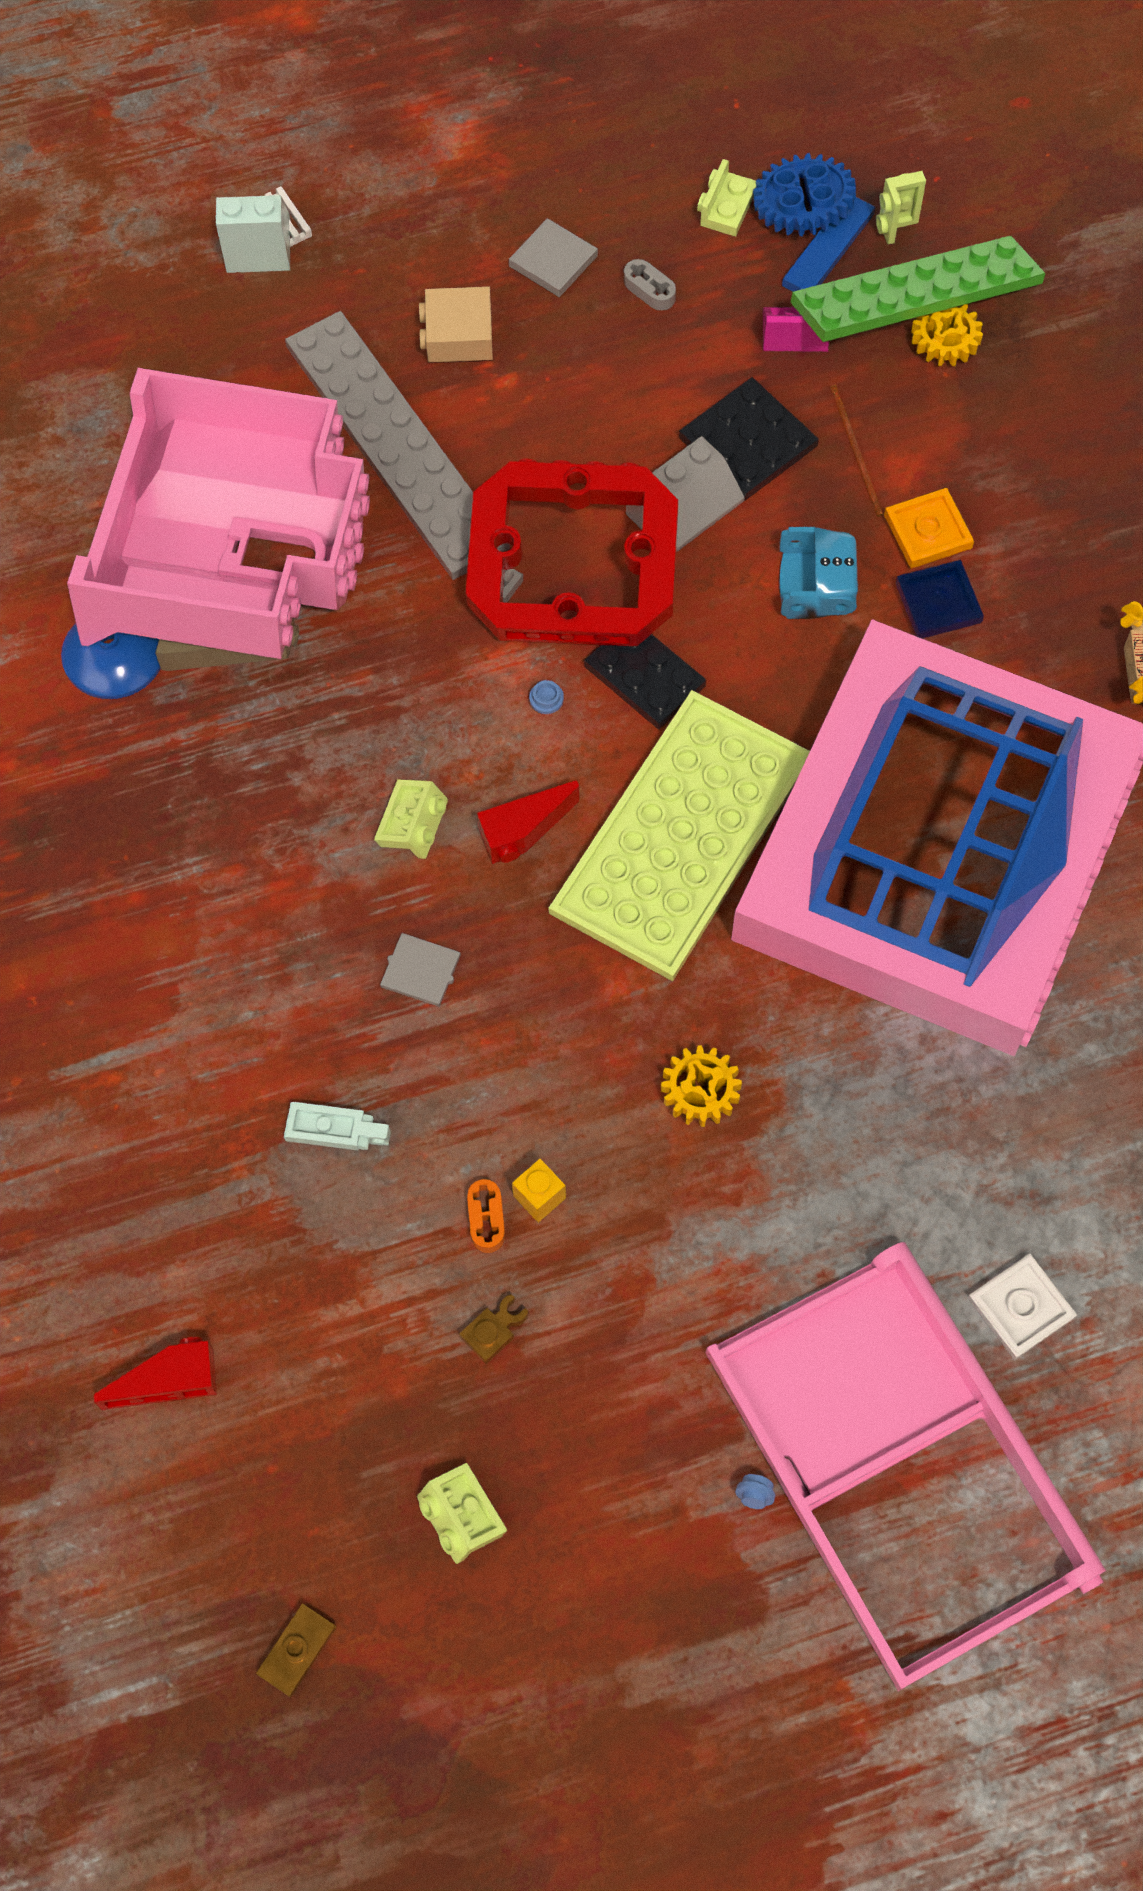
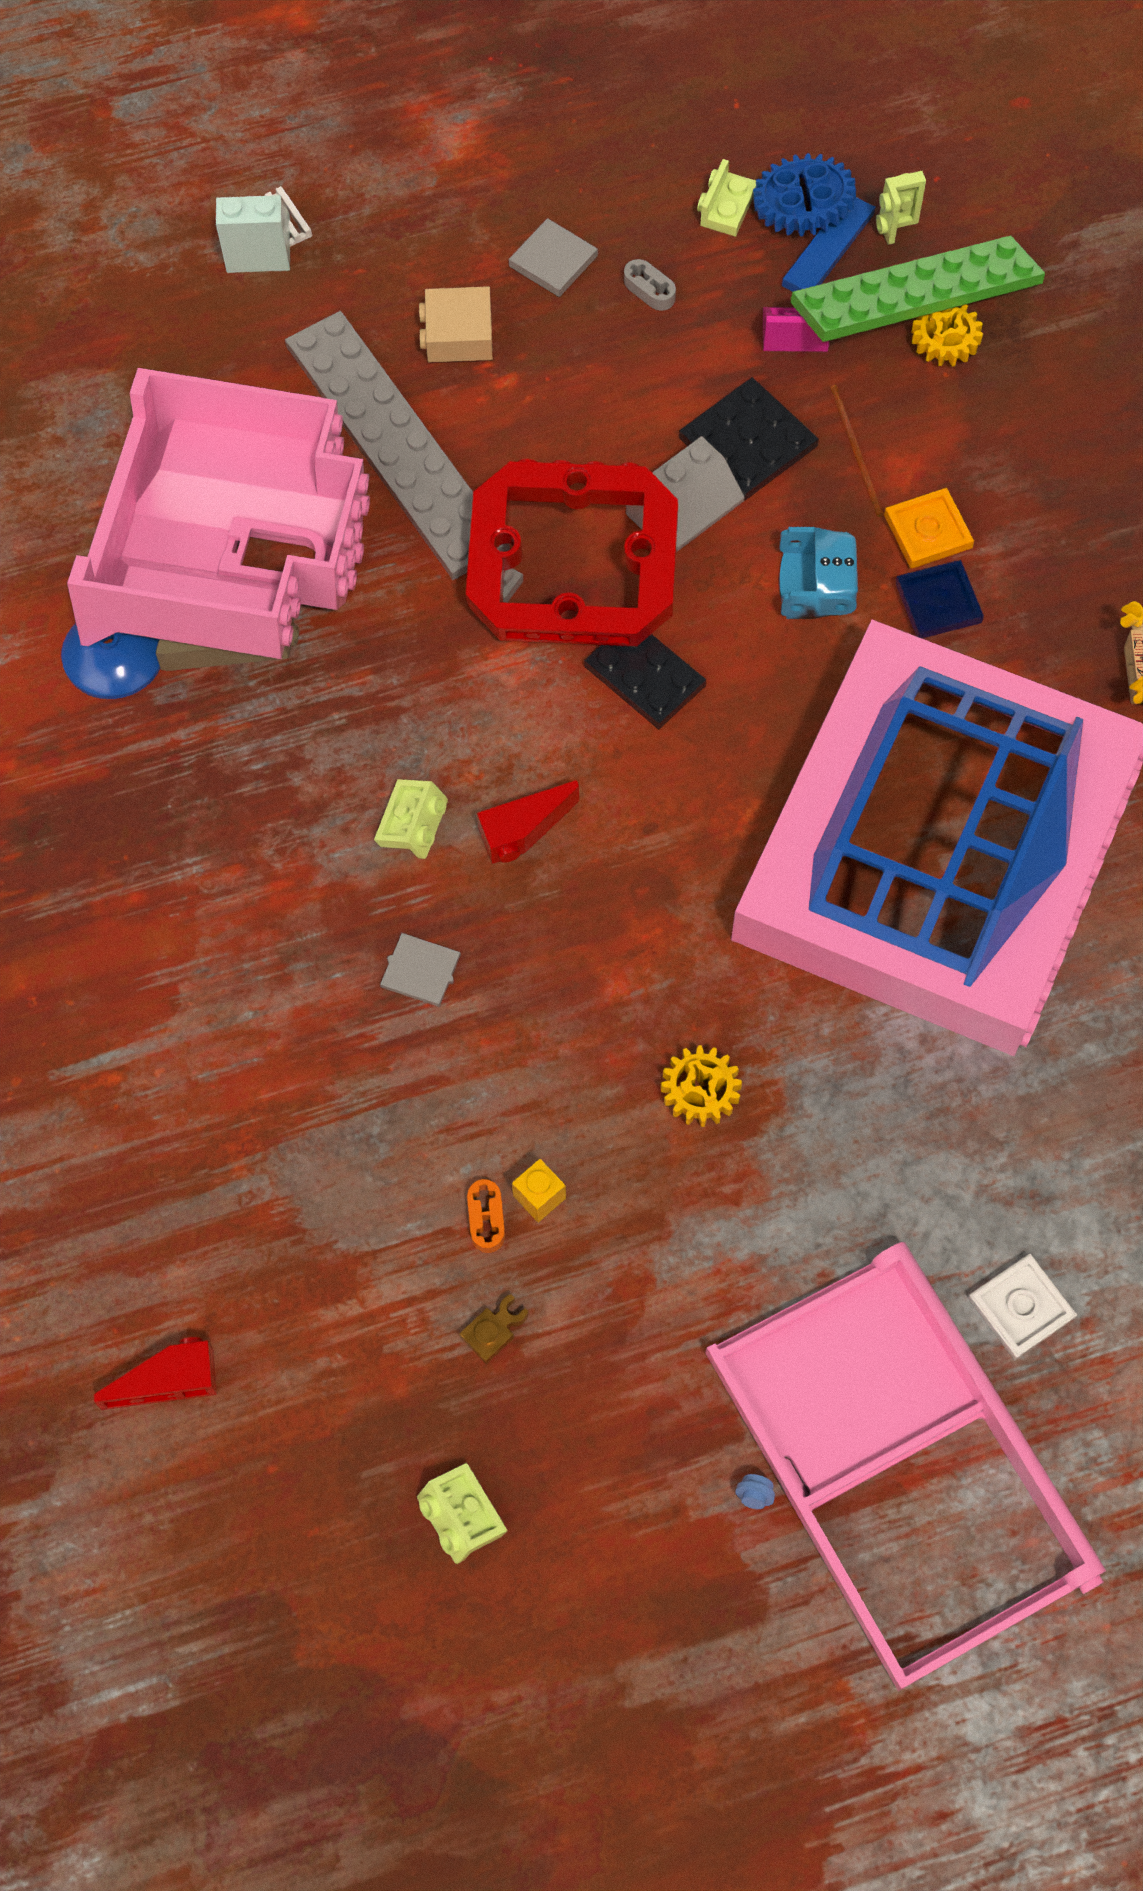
(296, 1650): pearl gold plate -> none
(334, 1127): light aqua hinge -> none
(546, 697): medium blue plate -> none
(680, 835): yellowish green plate -> none

